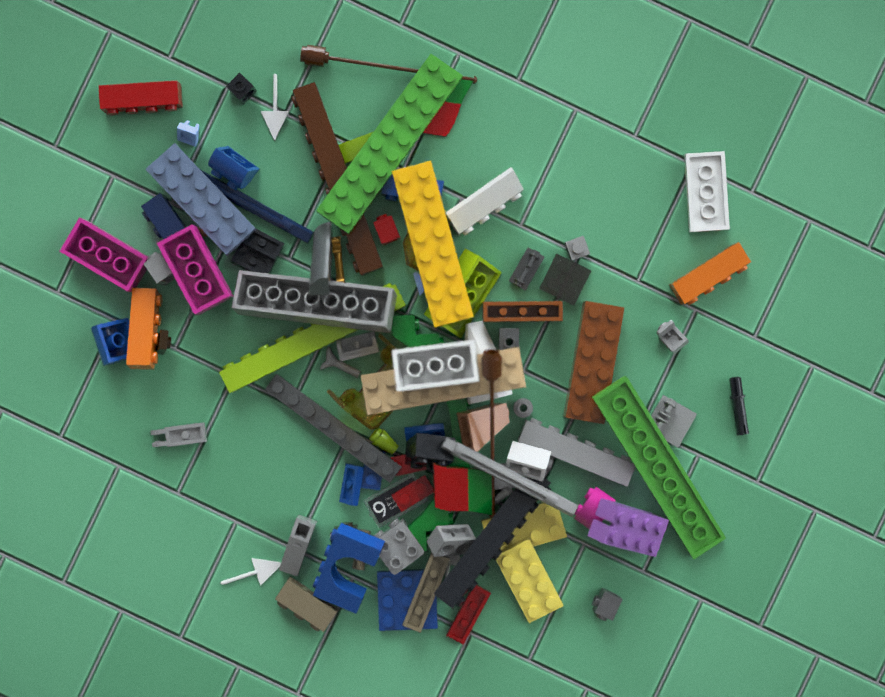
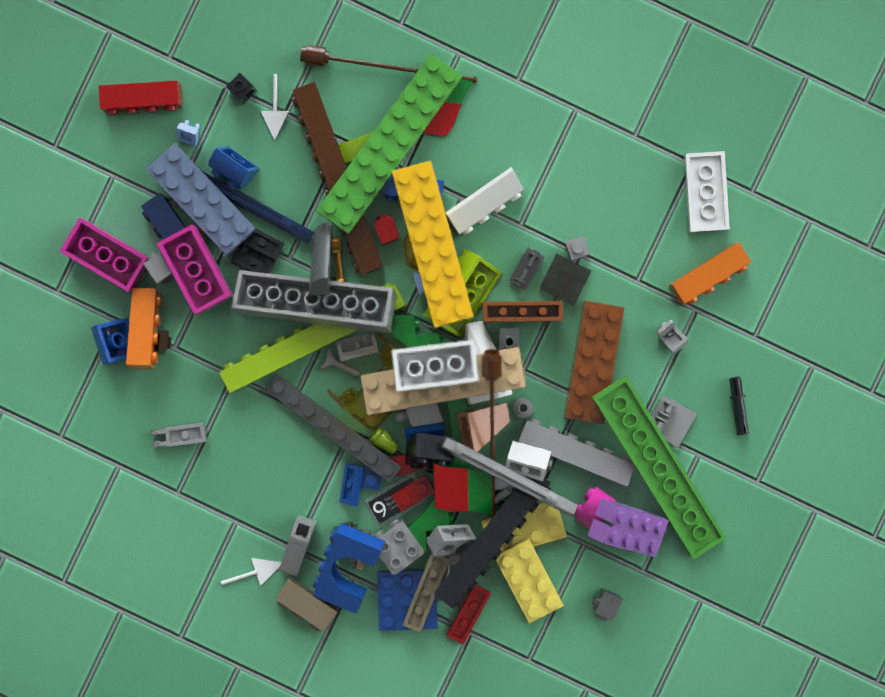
(420, 415): none -> light grey torso

